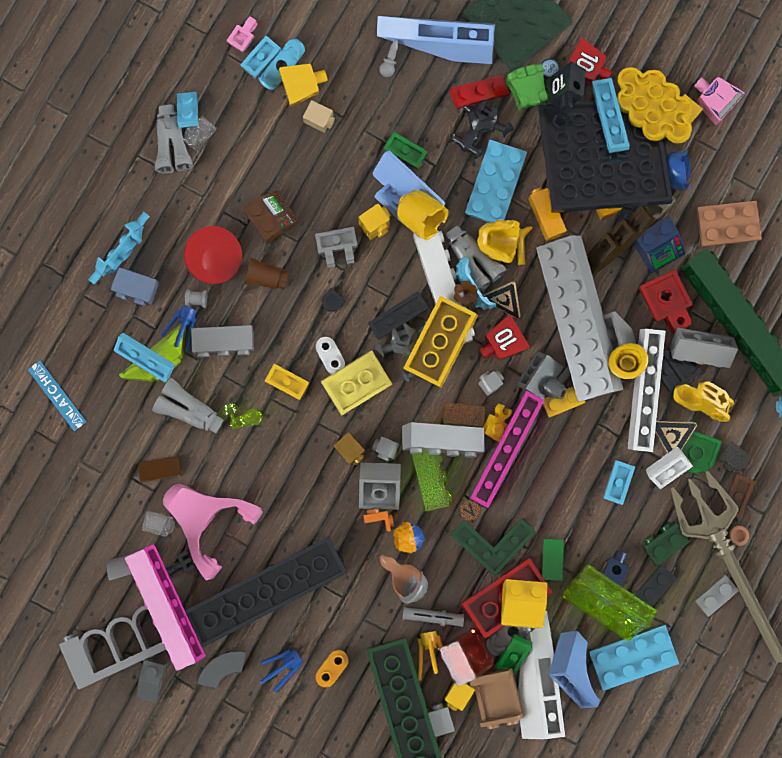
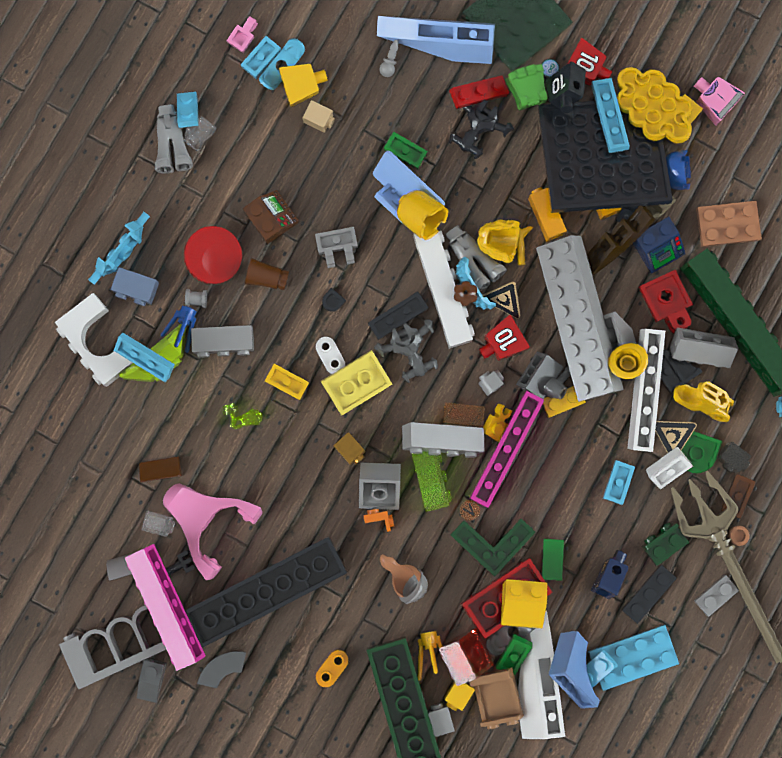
(57, 395): dark azure sticker -> none
(74, 327): none -> white arch
(198, 413): light grey piece -> none
(291, 660): blue plant -> none
(375, 221): yellow brick -> none
(385, 448): light grey plate -> none
(408, 537): light orange piece -> none
(440, 341): yellow brick -> none
(458, 619): light grey pin -> none
(495, 182): medium azure plate -> none
(600, 667): none -> medium azure plate
(609, 603): clear neon green fence -> none

